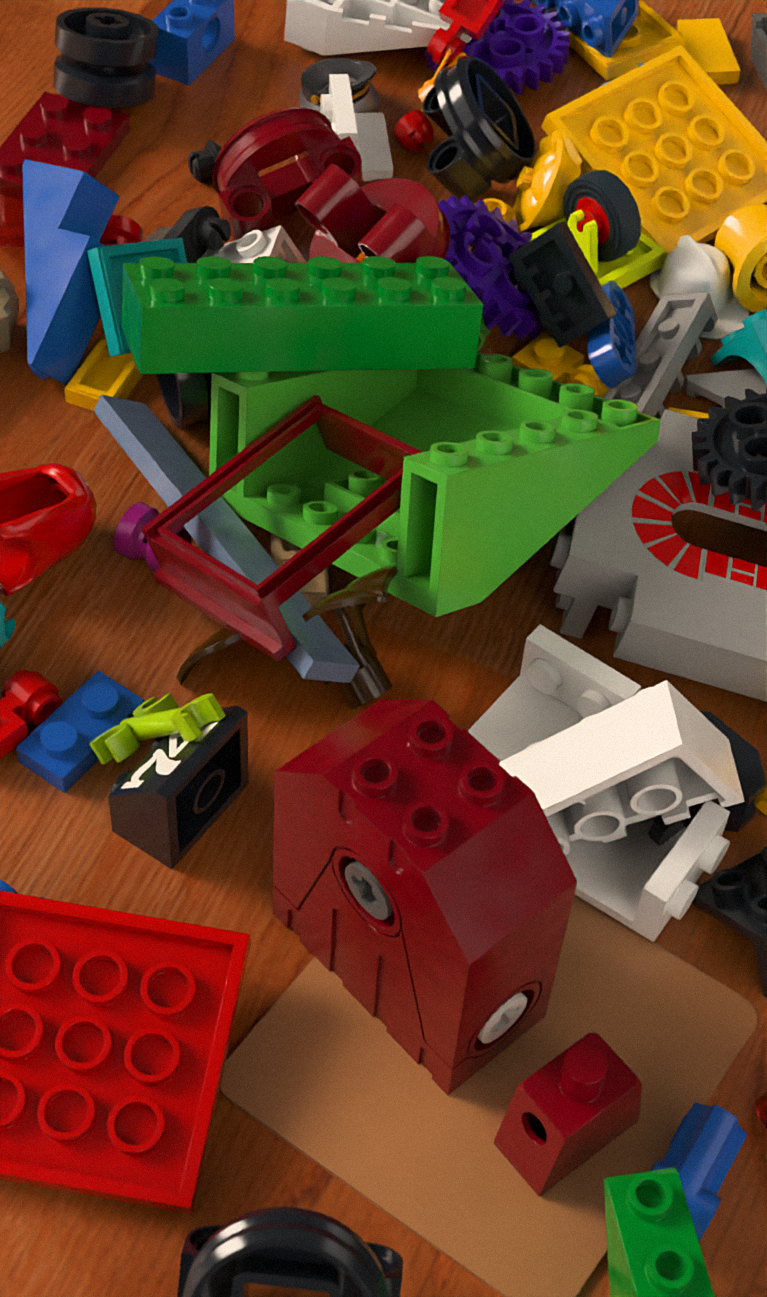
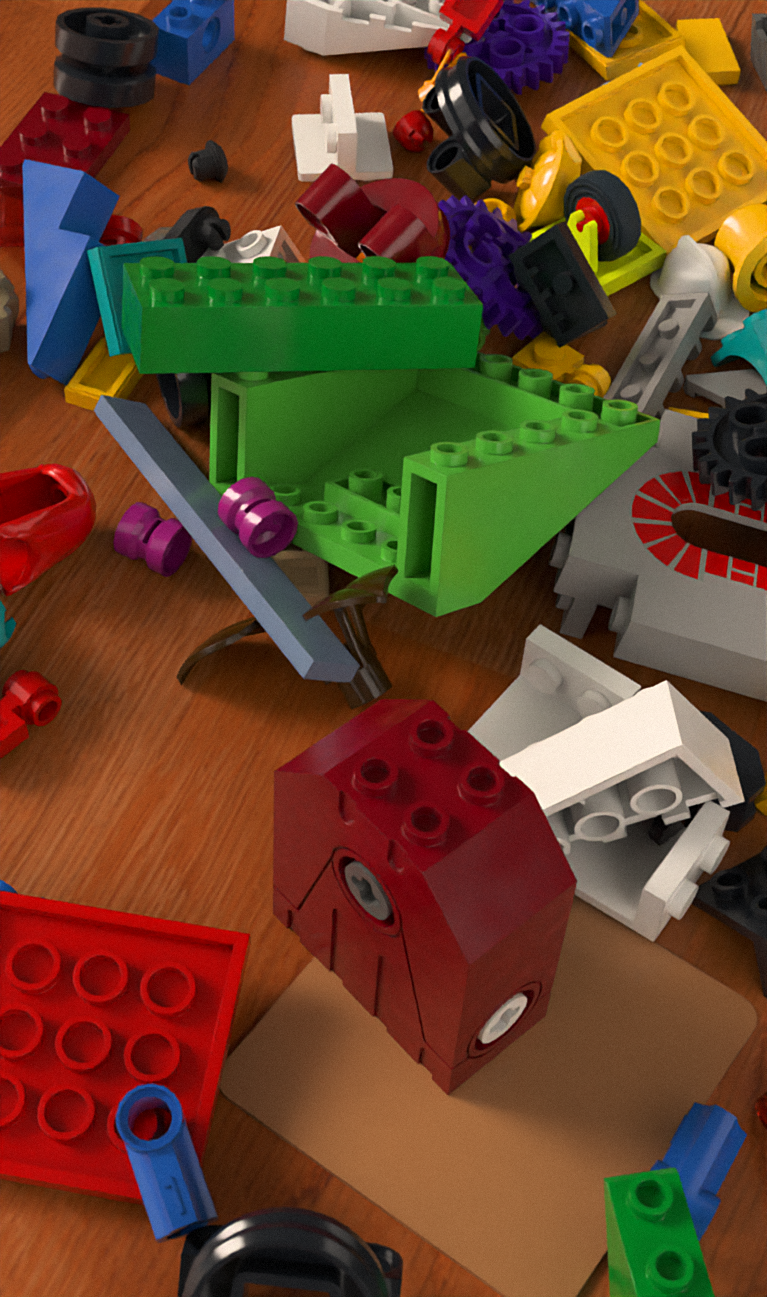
(60, 745): blue plate -> none
(156, 720): lime bar -> none
(166, 1167): none -> blue piece
(182, 788): black slope -> none
(235, 599): dark red piece -> none
(256, 201): dark red piece -> none
(257, 517): none -> magenta wheel
(316, 82): flat silver piece -> none
(581, 1103): dark red torso -> none
(613, 342): blue beam -> none

